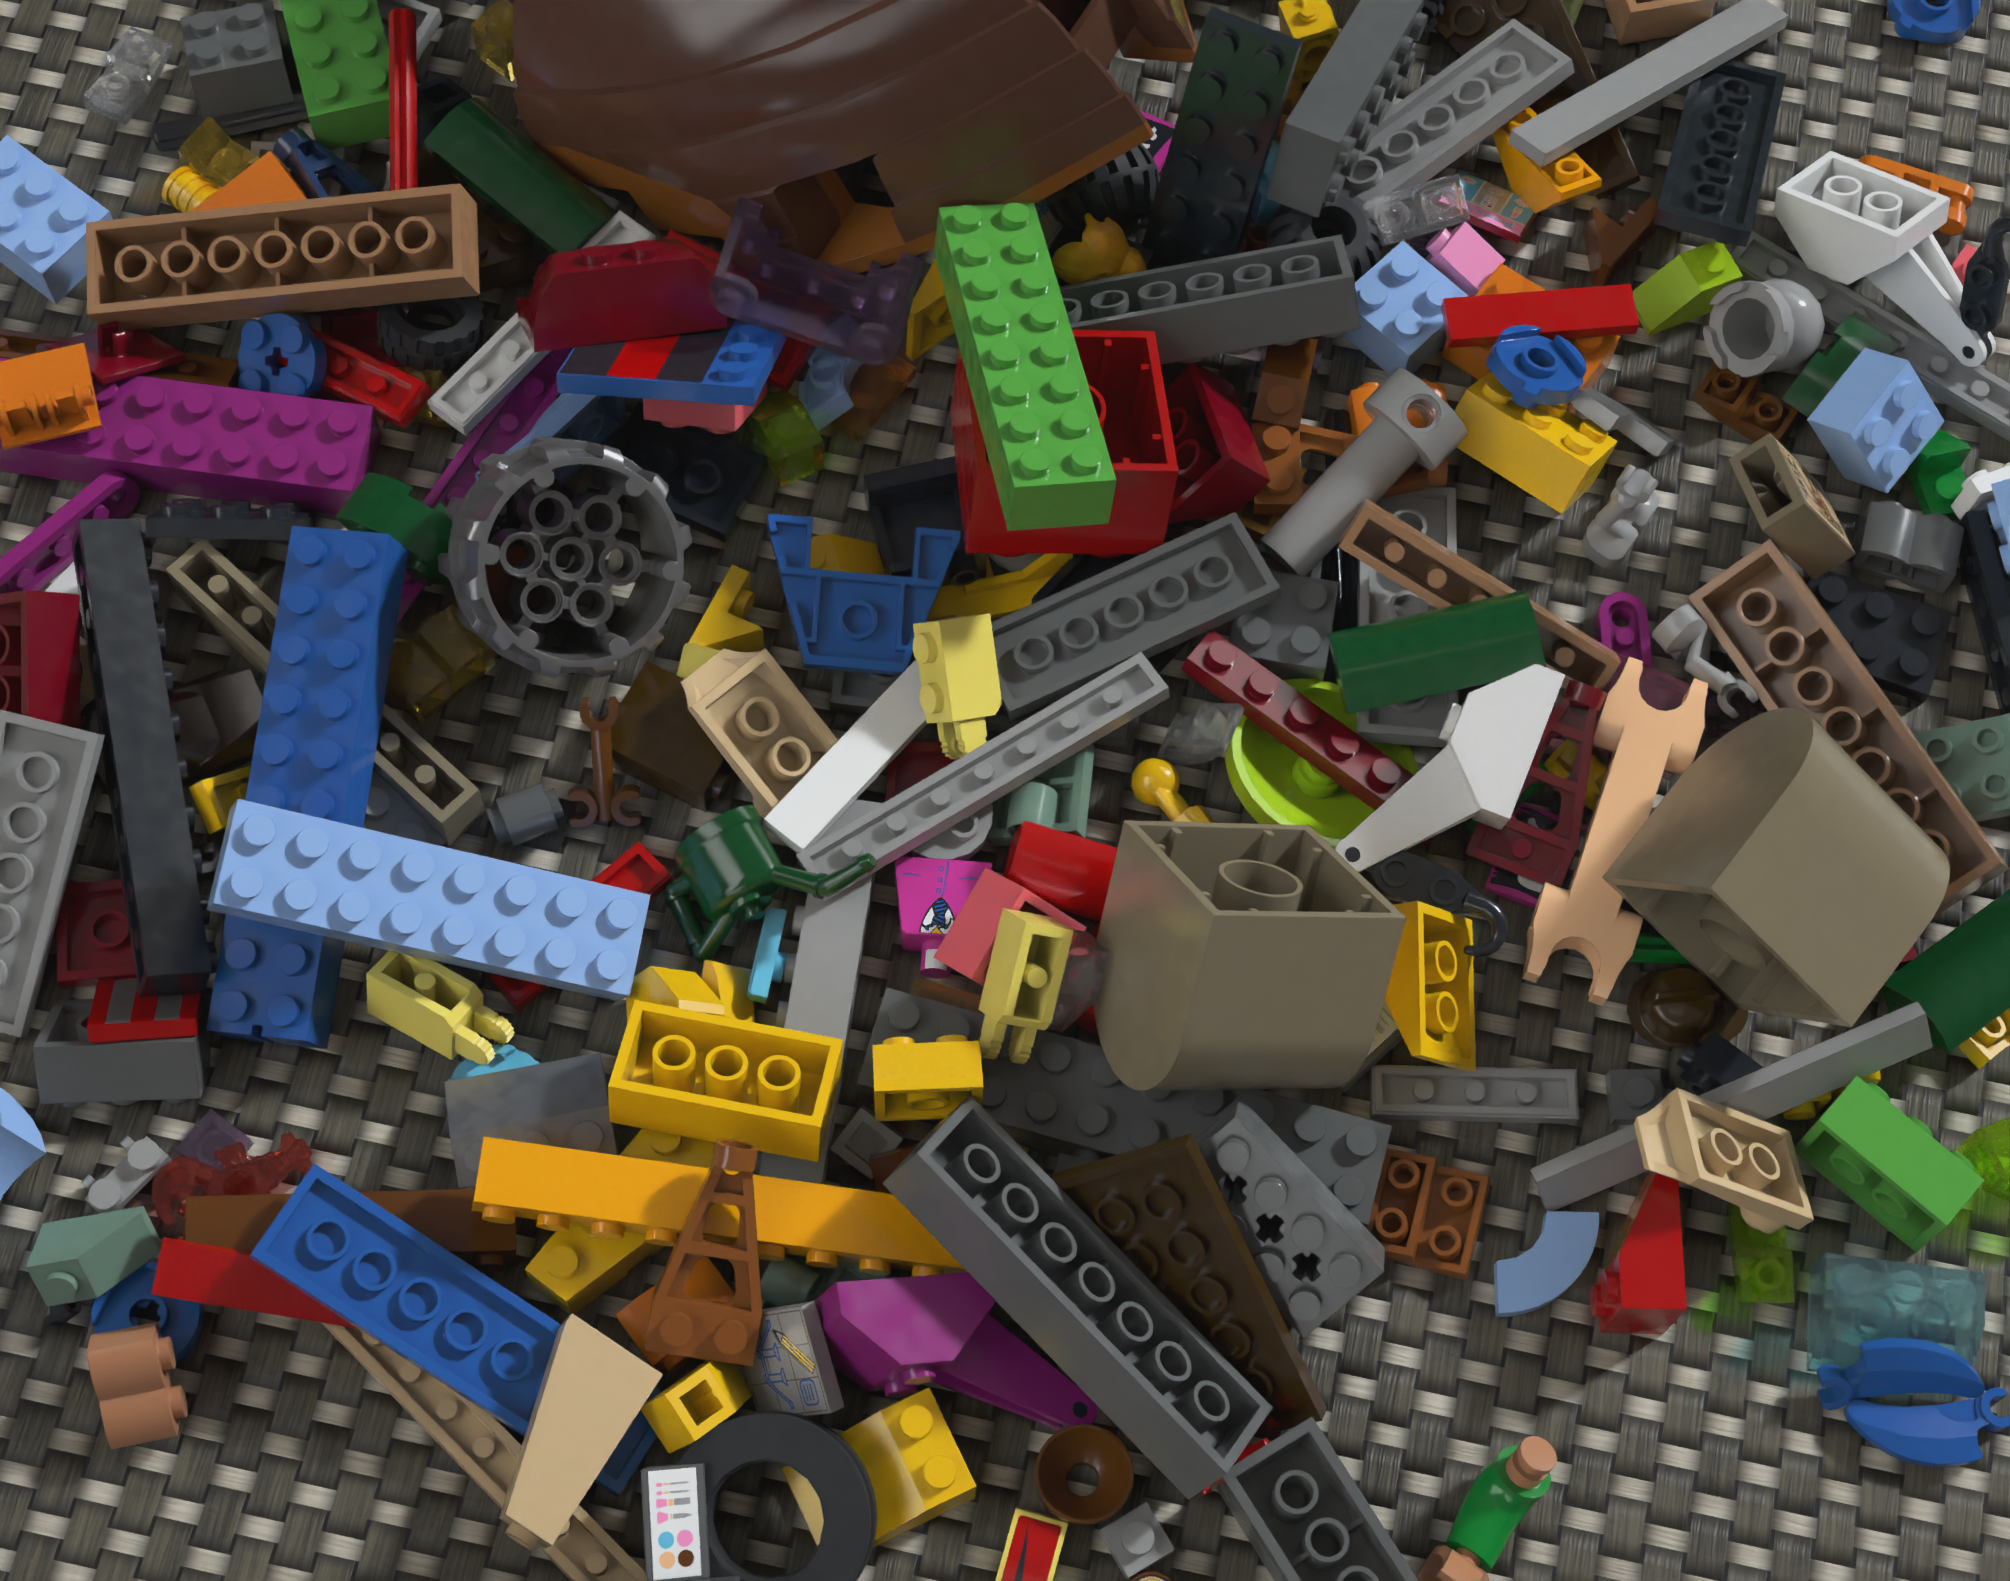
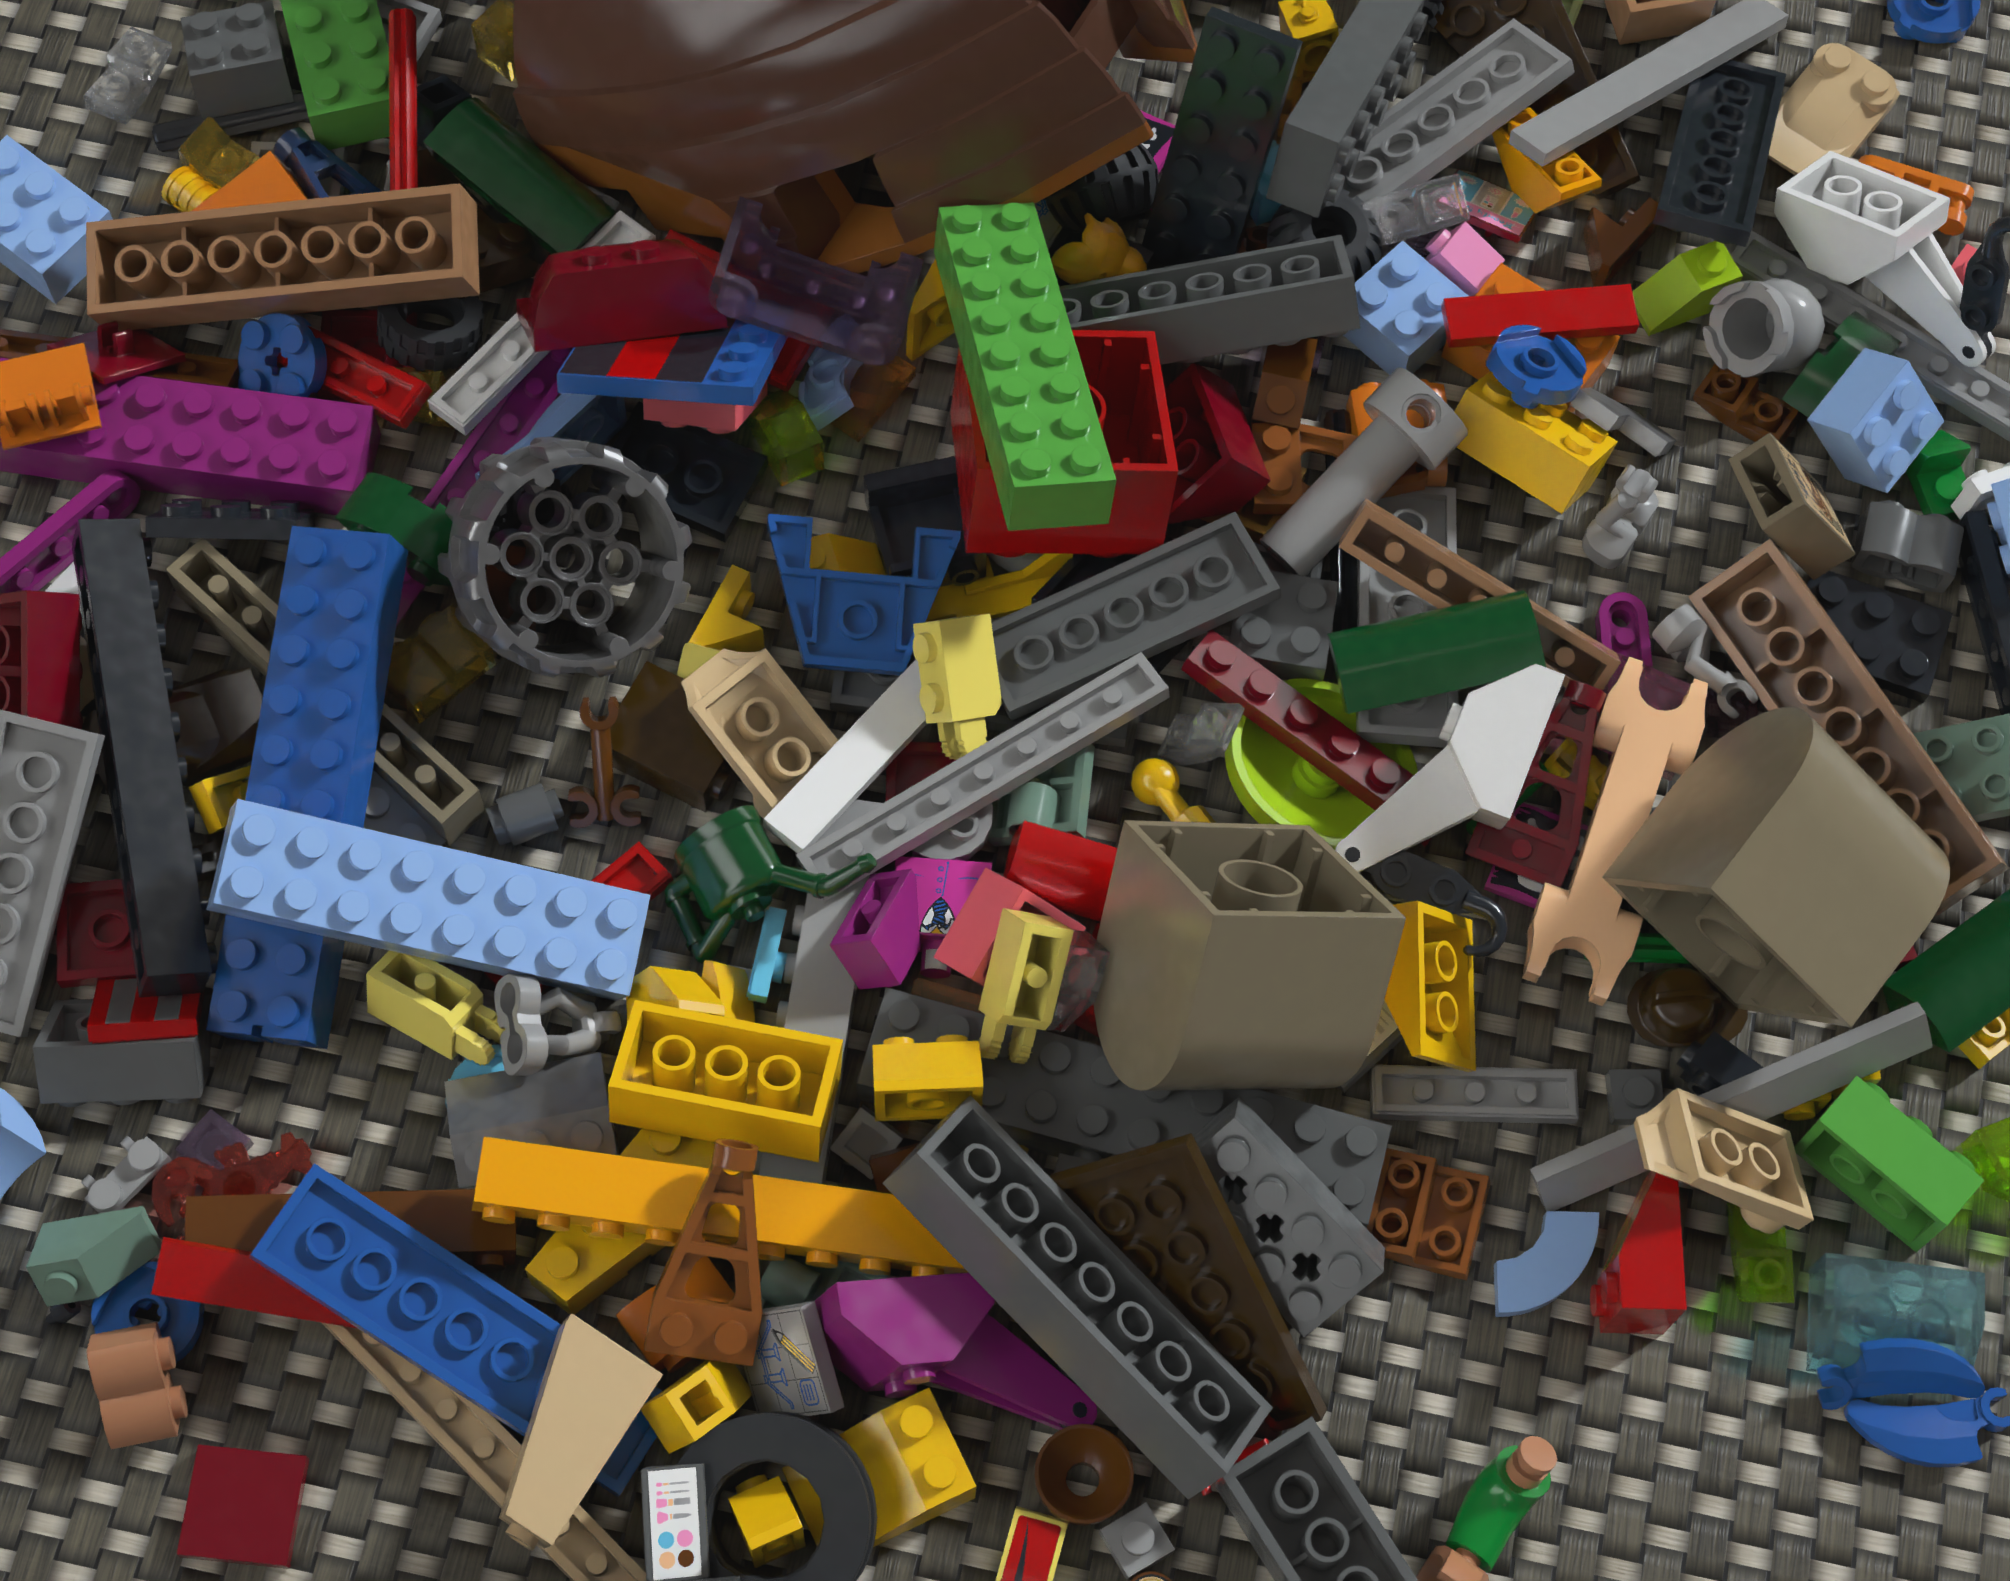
(243, 1506): none -> dark red tile
(525, 1040): none -> light grey piece
(766, 1519): none -> yellow slope
(881, 931): none -> magenta slope
(1831, 108): none -> tan slope

